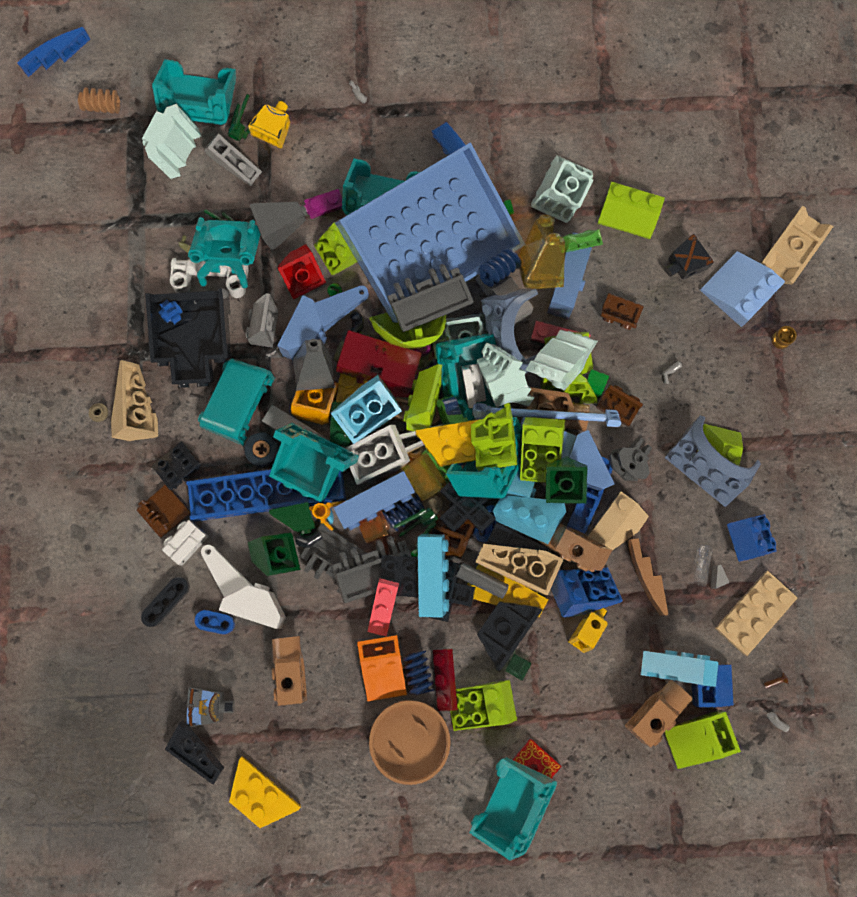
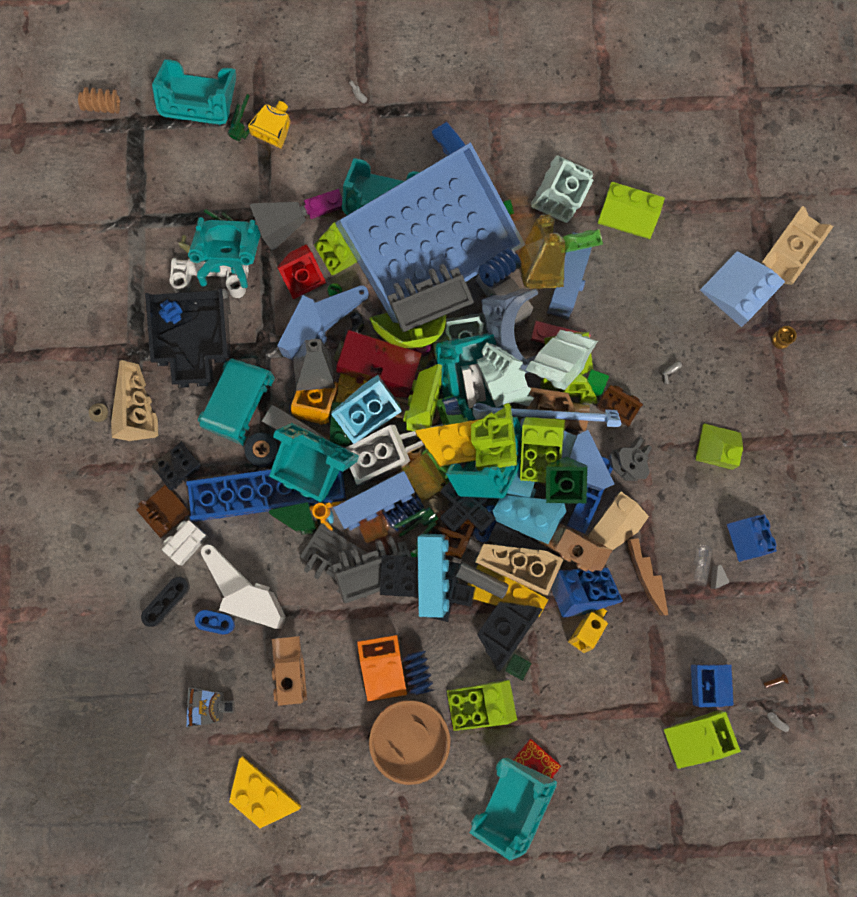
(59, 47): blue slope -> none
(170, 140): light aqua slope -> none
(193, 753): black wing -> none
(232, 160): light grey slope -> none
(262, 322): light grey slope -> none
(274, 554): dark green slope -> none
(308, 540): black arm -> none
(383, 607): coral plate -> none
(445, 680): dark red plate -> none
(621, 311): reddish brown bracket -> none
(661, 707): medium nougat brick -> none
(680, 668): medium azure wedge -> none
(689, 259): black torso -> none
(708, 466): sand blue piece -> none
(756, 613): tan plate -> none

